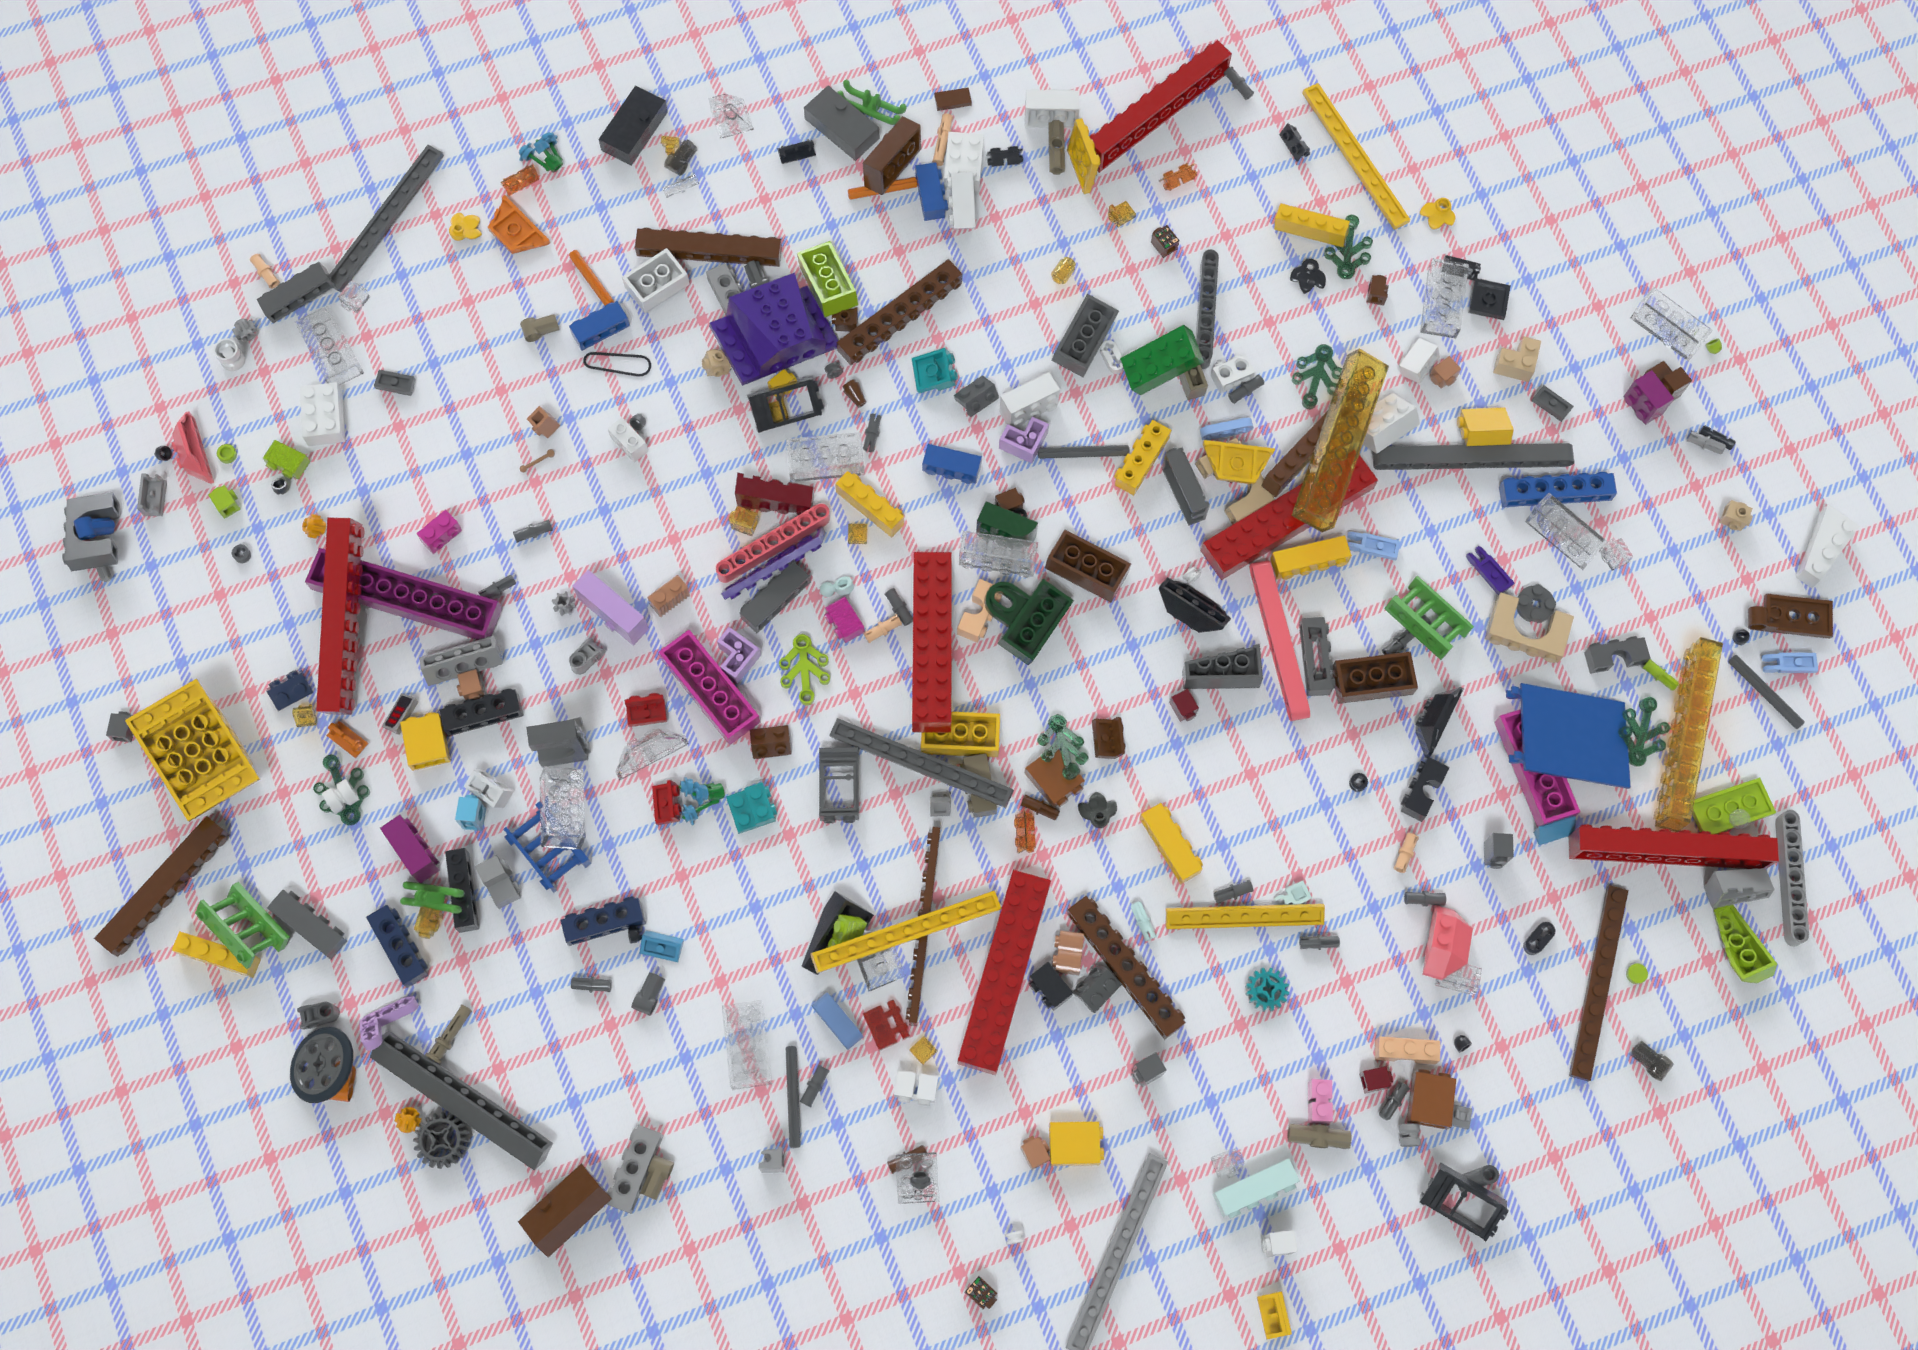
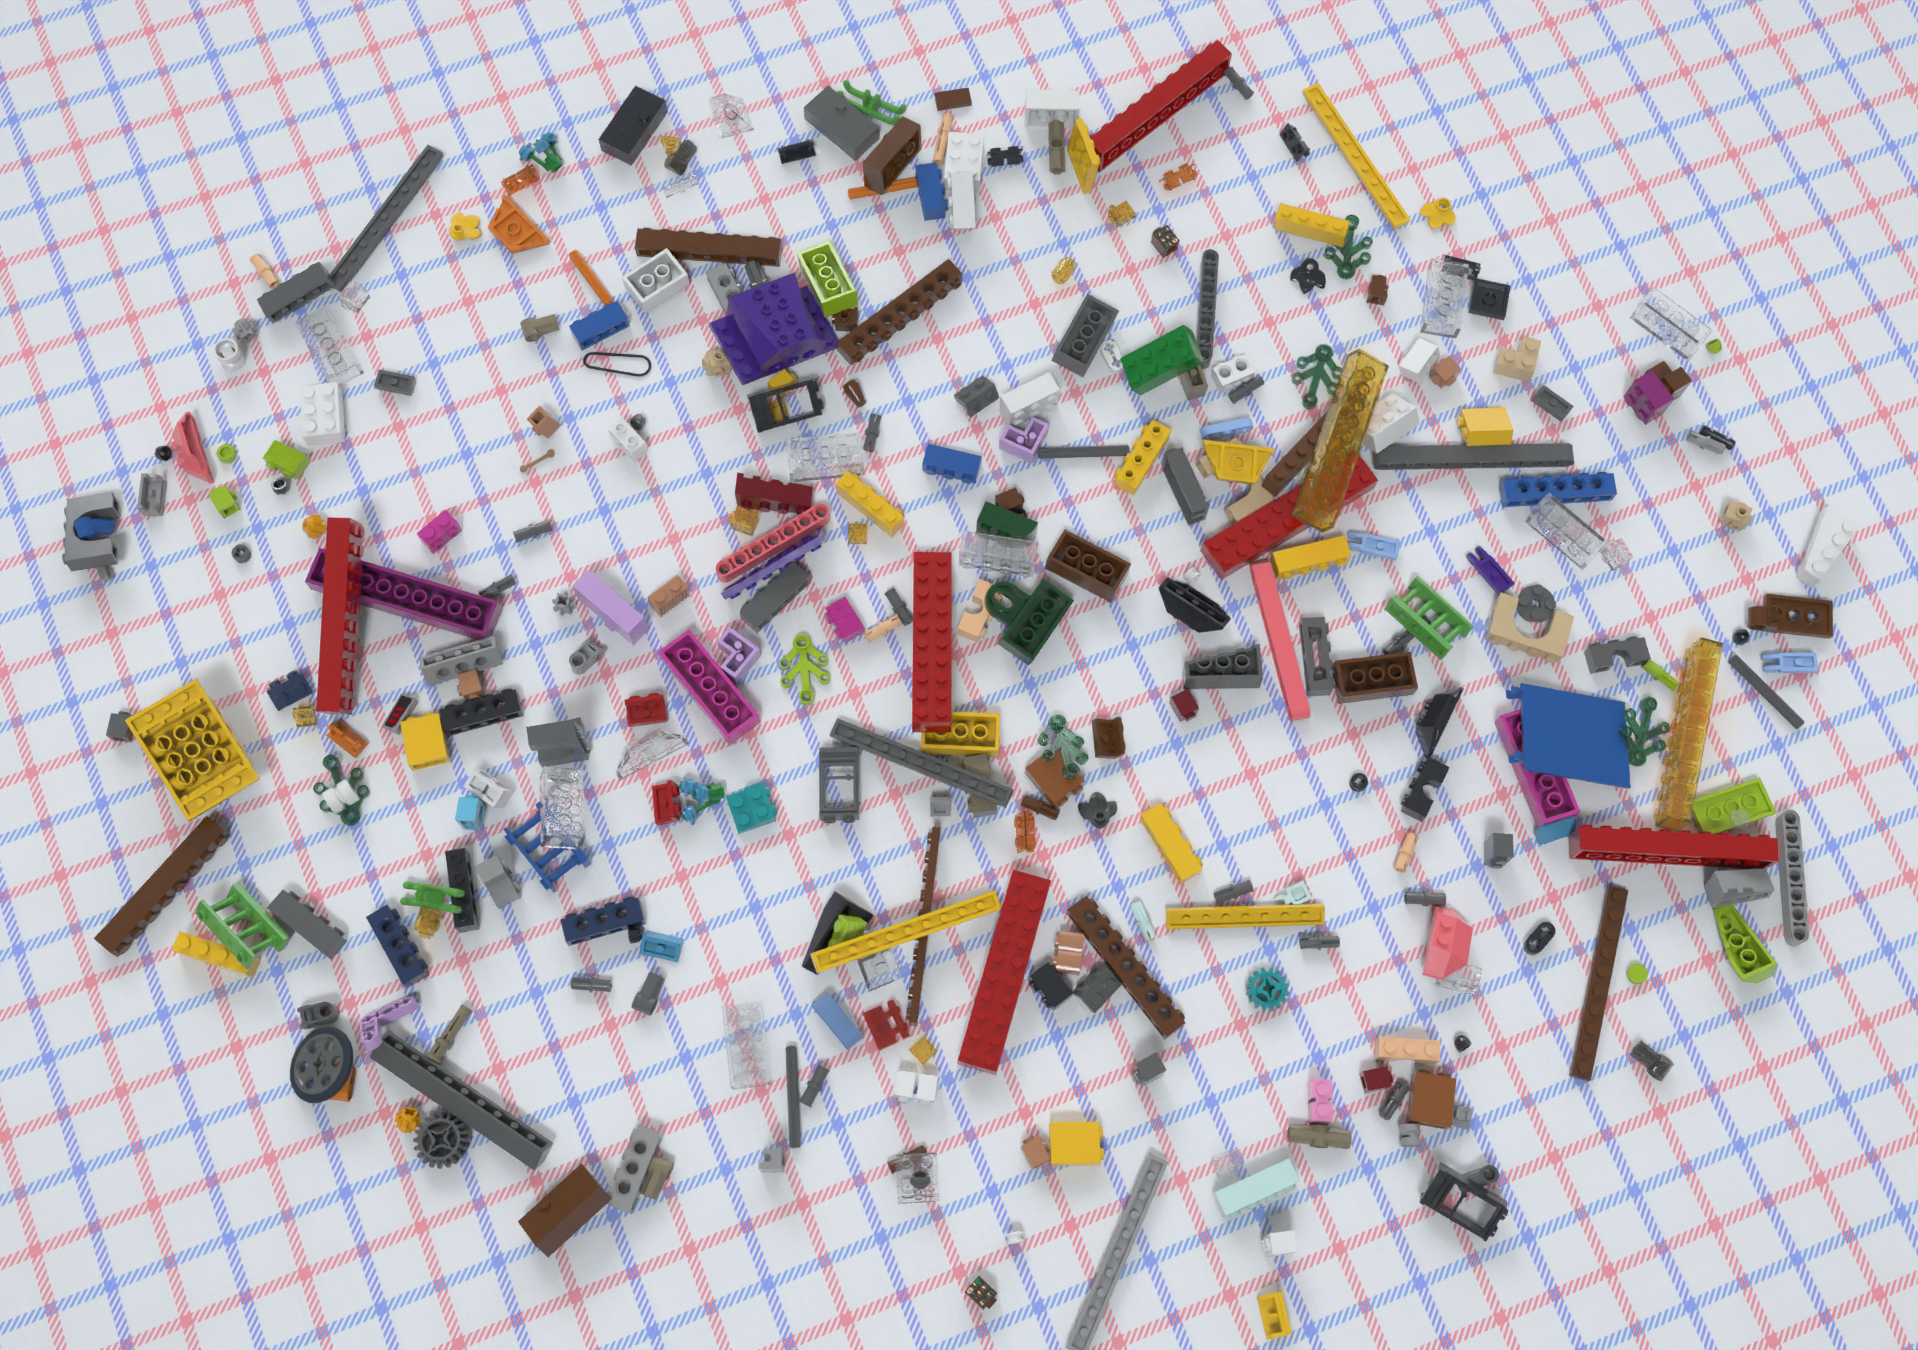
(411, 848): magenta brick -> none
(770, 742): reddish brown bracket -> none
(833, 370): dark grey bush -> none
(842, 586): light aqua plate -> none
(934, 370): teal plate -> none

